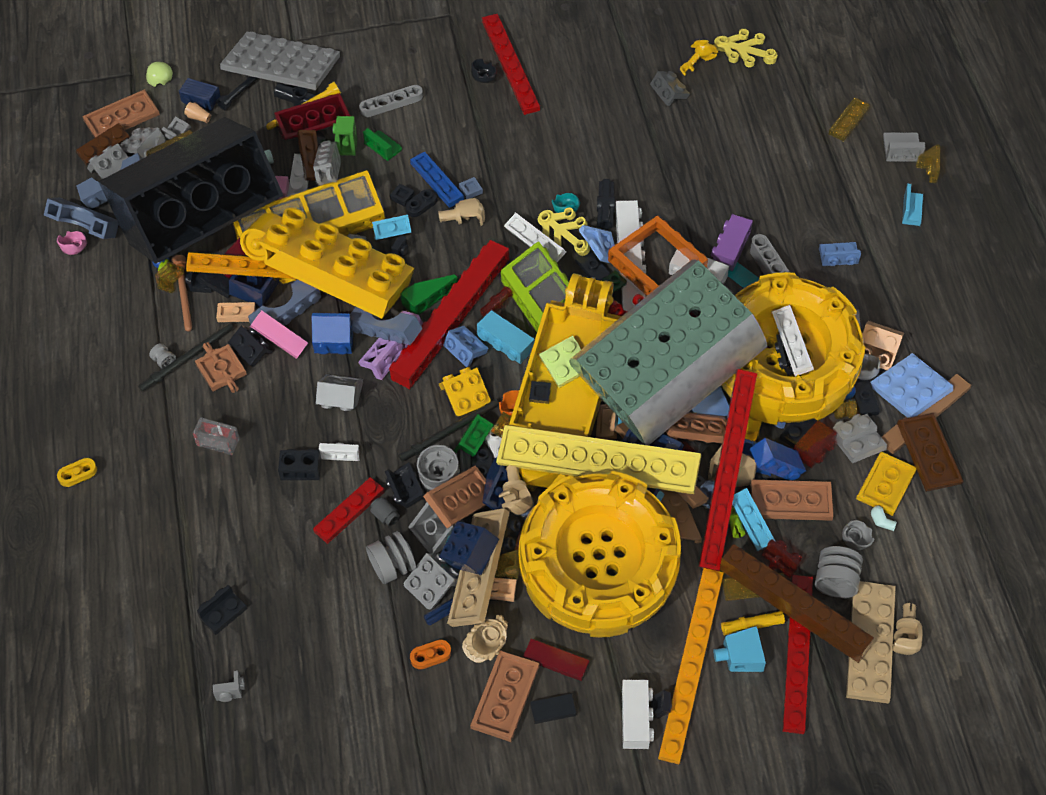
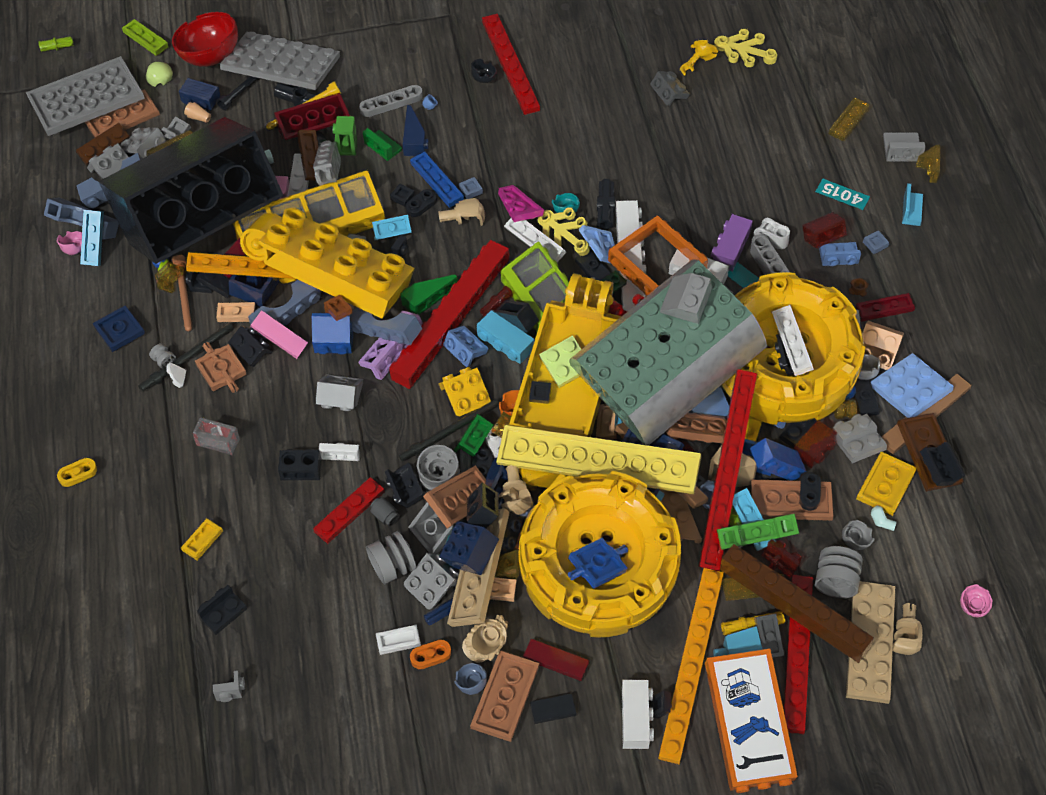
(55, 44): none -> lime axle
(84, 96): none -> light grey plate
(92, 237): none -> medium azure plate
(118, 328): none -> dark blue plate
(145, 37): none -> lime plate
(177, 374): none -> white tile
(202, 539): none -> yellow plate
(206, 39): none -> red piece
(337, 307): none -> dark orange bracket
(398, 639): none -> white tile
(414, 135): none -> dark blue slope
(429, 102): none -> medium blue hinge
(471, 678): none -> sand blue hair
(482, 506): none -> black brick
(518, 204): none -> dark pink wing
(518, 314): none -> black brick
(597, 562): none -> blue plate
(687, 297): none -> light grey slope
(750, 720): none -> brick
(758, 531): none -> bright green slope
(770, 634): none -> dark grey plate
(775, 232): none -> white piece
(810, 489): none -> black plate
(824, 230): none -> clear red brick
(842, 194): none -> teal sticker
(856, 284): none -> reddish brown plate
(875, 242): none -> sand blue plate
(885, 307): none -> dark red tile
(942, 464): none -> black bracket
(976, 601): none -> bright pink hair

